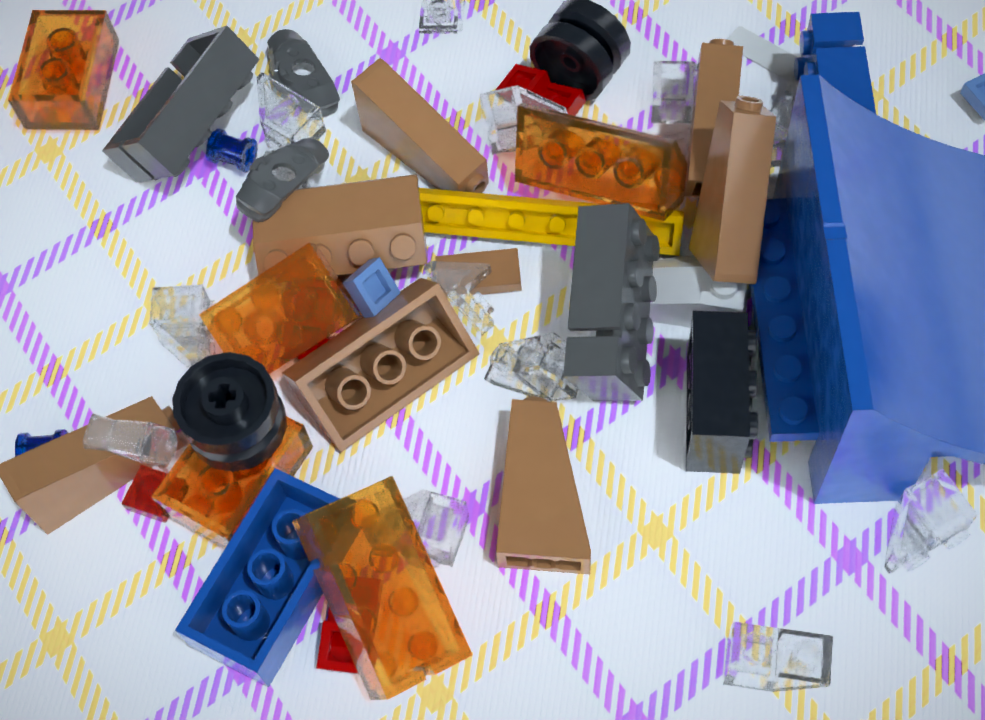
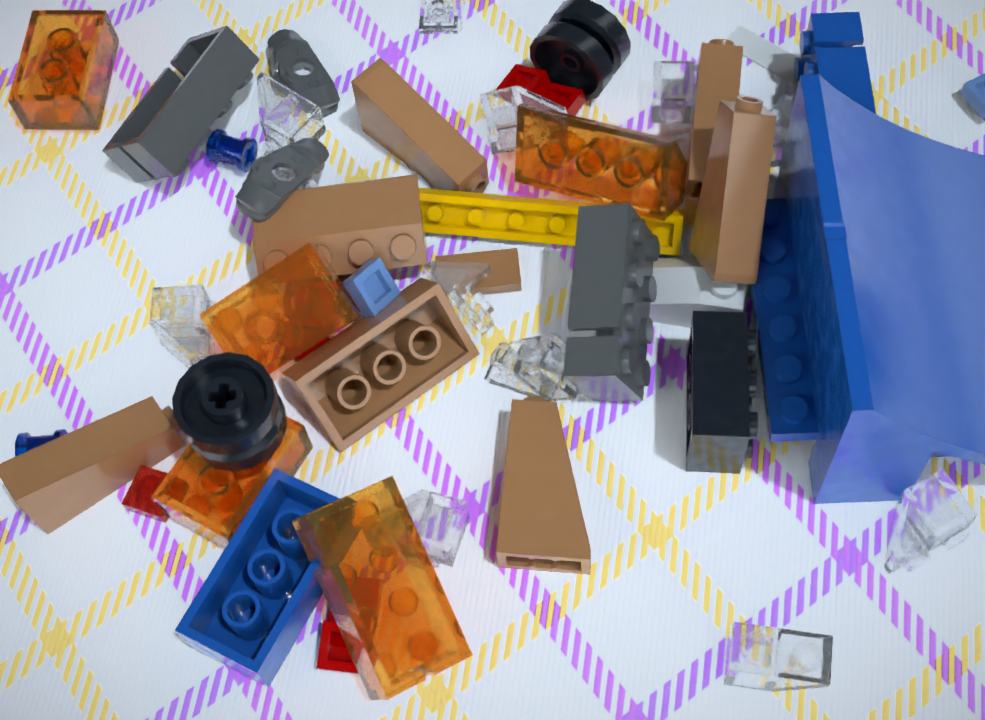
(134, 440): clear piece -> none

